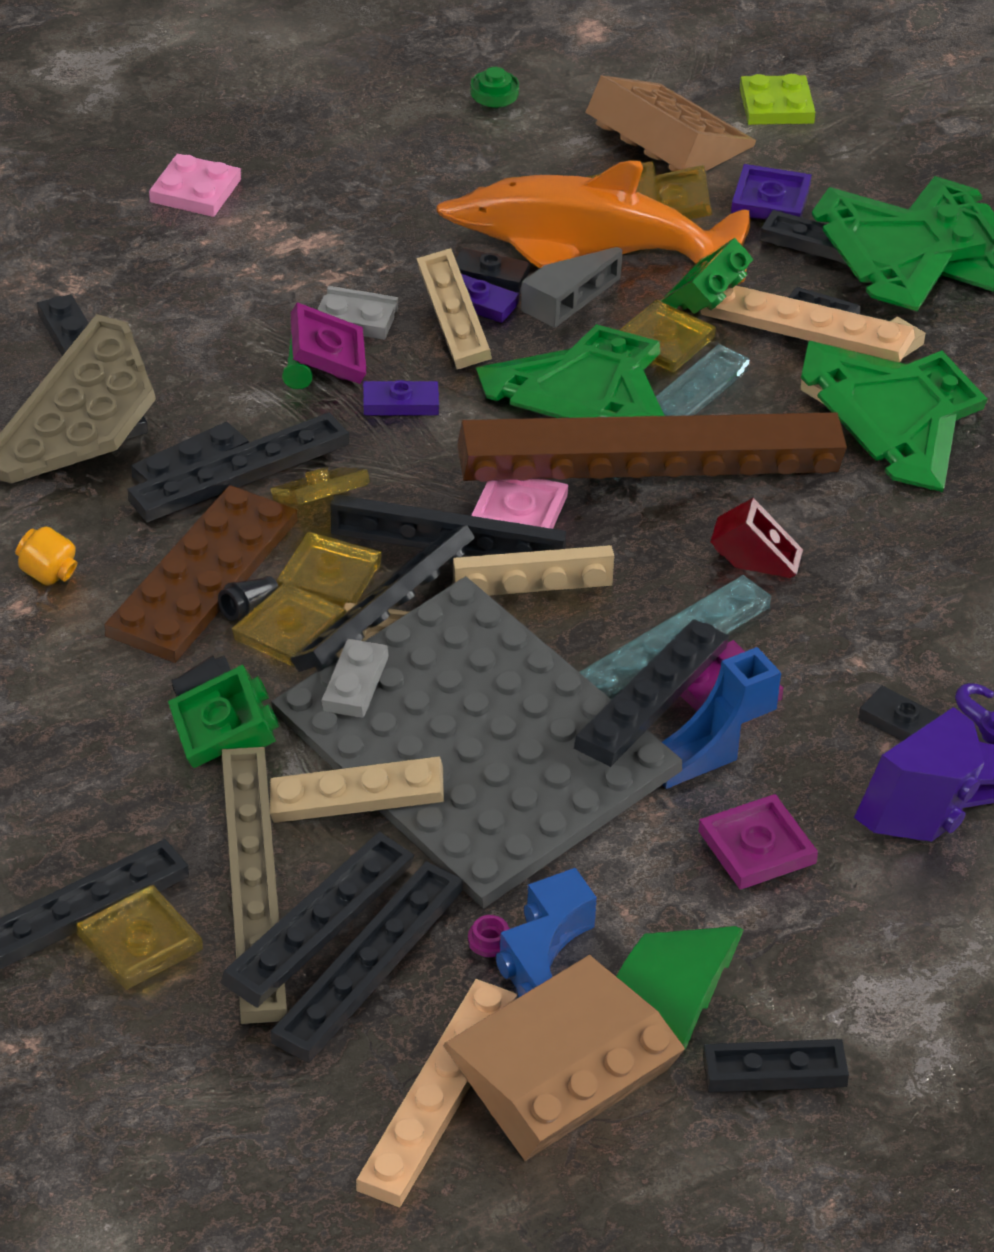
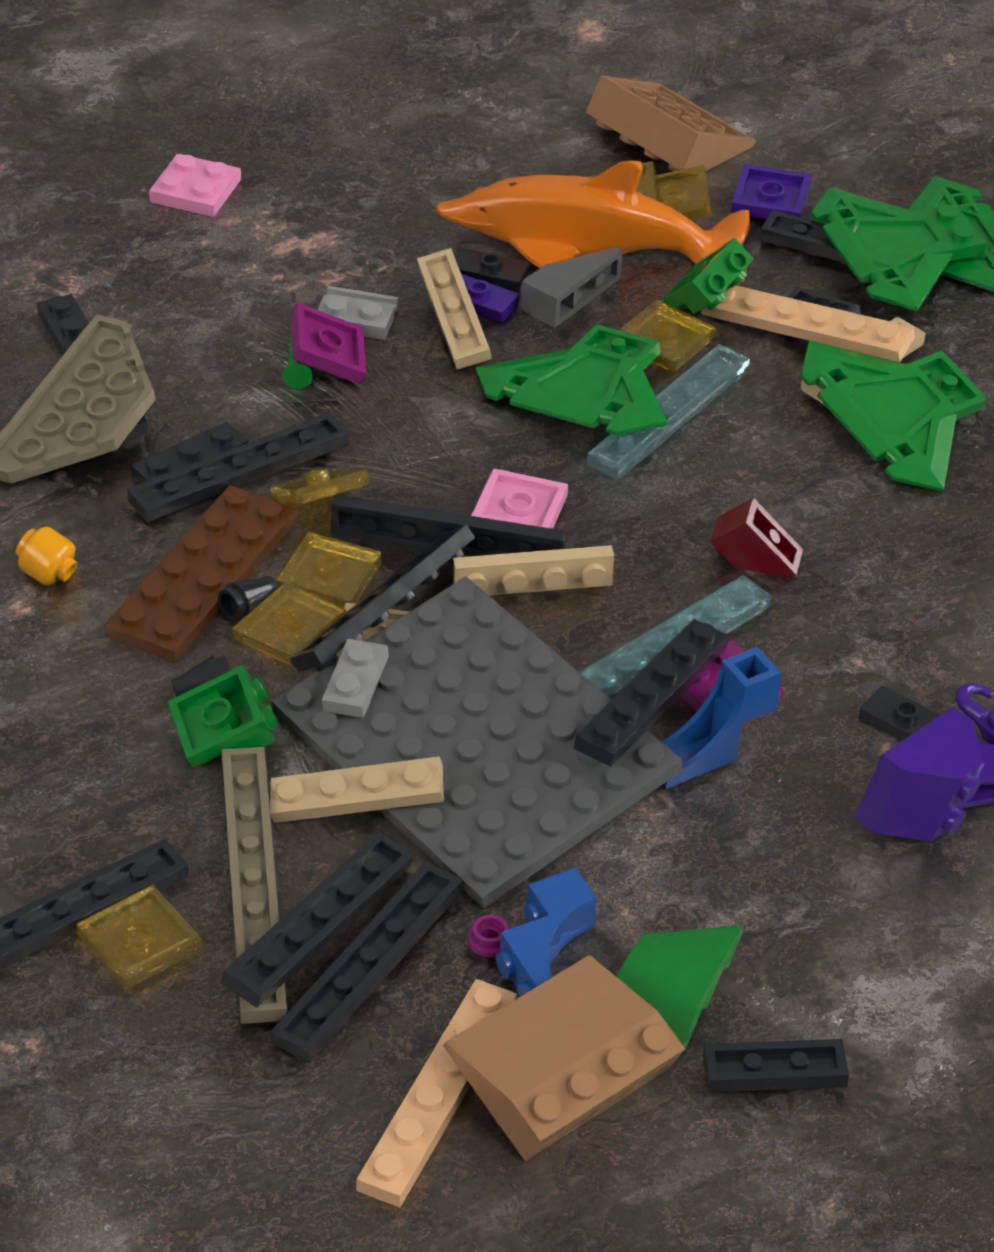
(400, 397): dark purple plate -> none
(494, 88): green plate -> none
(650, 446): reddish brown brick -> none
(757, 841): magenta plate -> none
(777, 99): lime plate -> none

